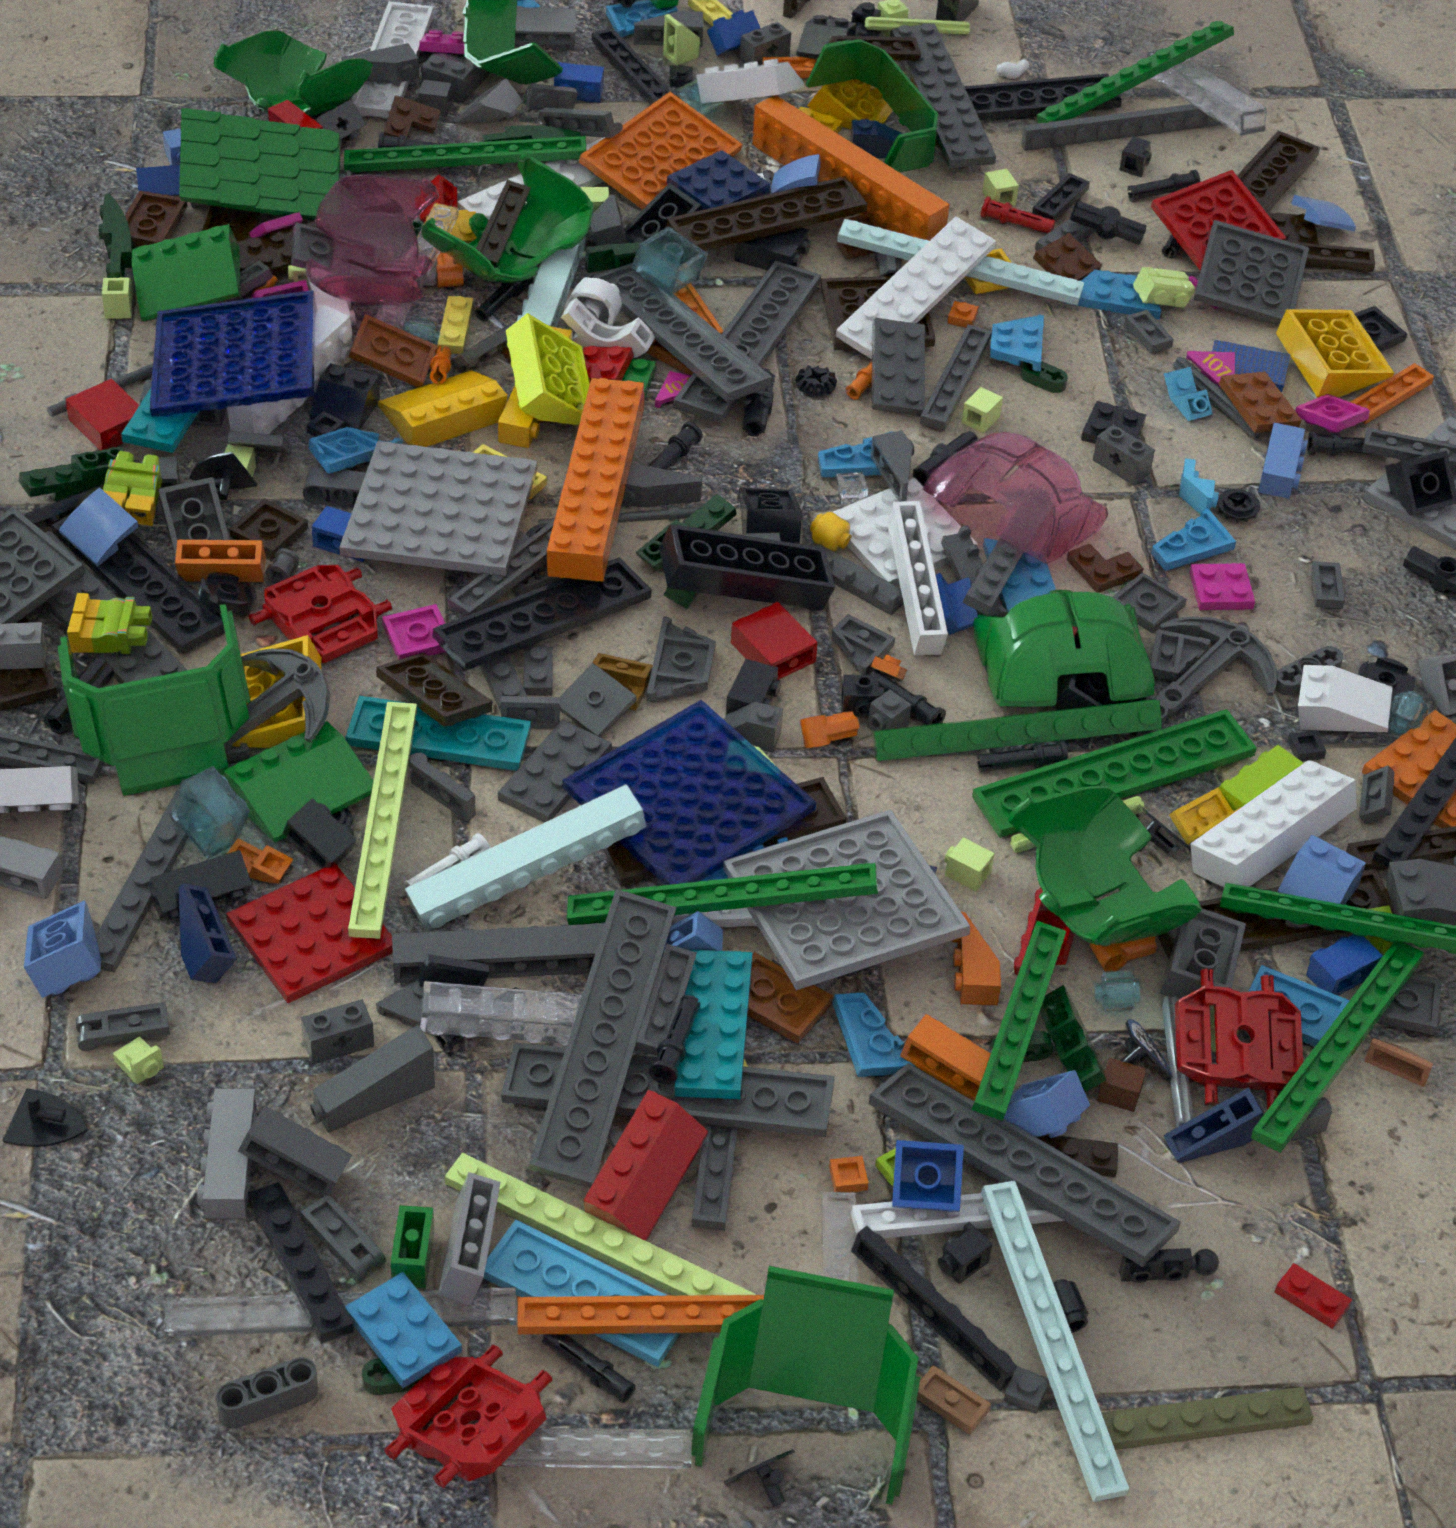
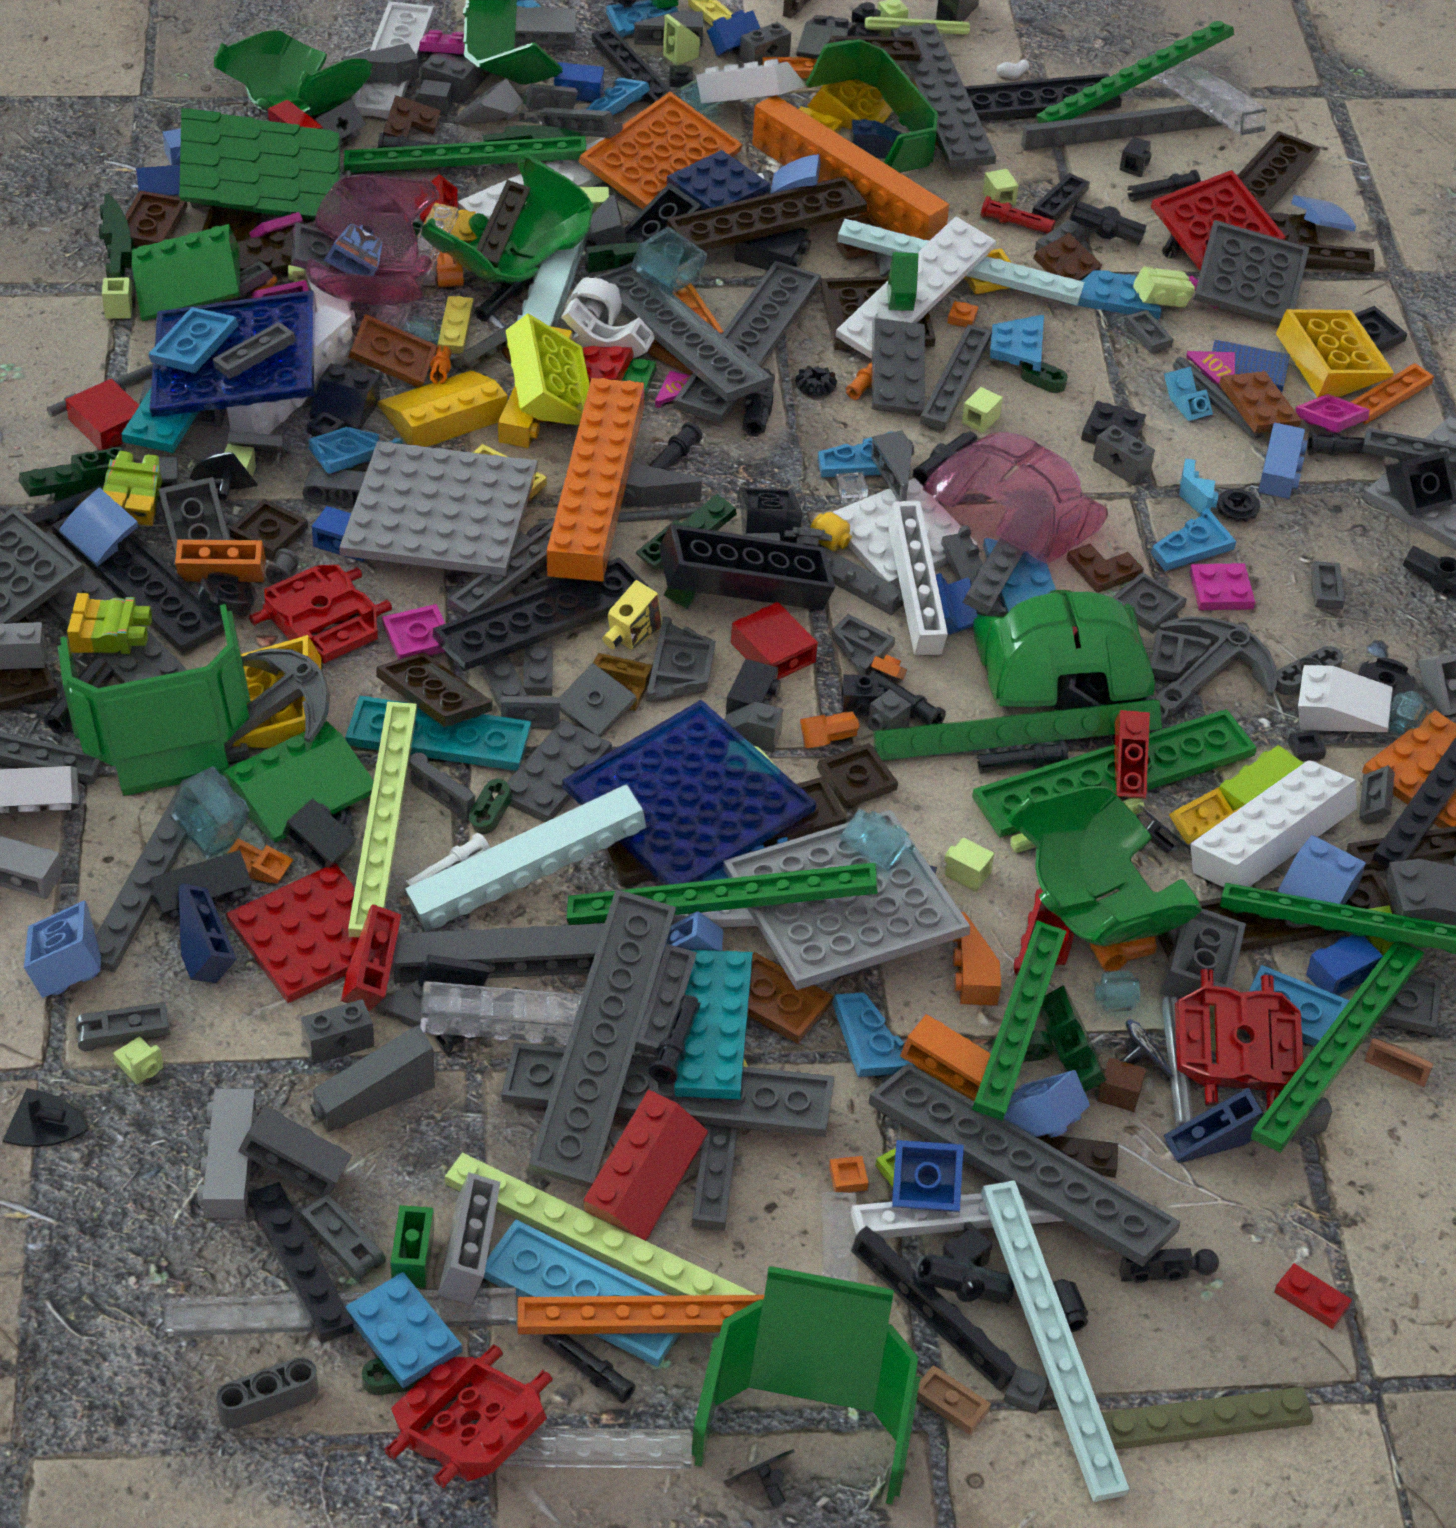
(193, 339): none -> dark azure plate
(254, 350): none -> dark grey plate
(356, 251): none -> medium blue torso
(372, 958): none -> red slope
(488, 805): none -> dark green beam
(620, 96): none -> dark azure wing
(633, 617): none -> light yellow torso
(808, 536): none -> dark grey animal
(857, 775): none -> dark brown plate
(876, 839): none -> clear light blue bracket
(903, 281): none -> green slope
(964, 1278): none -> black piece
(1131, 753): none -> red slope

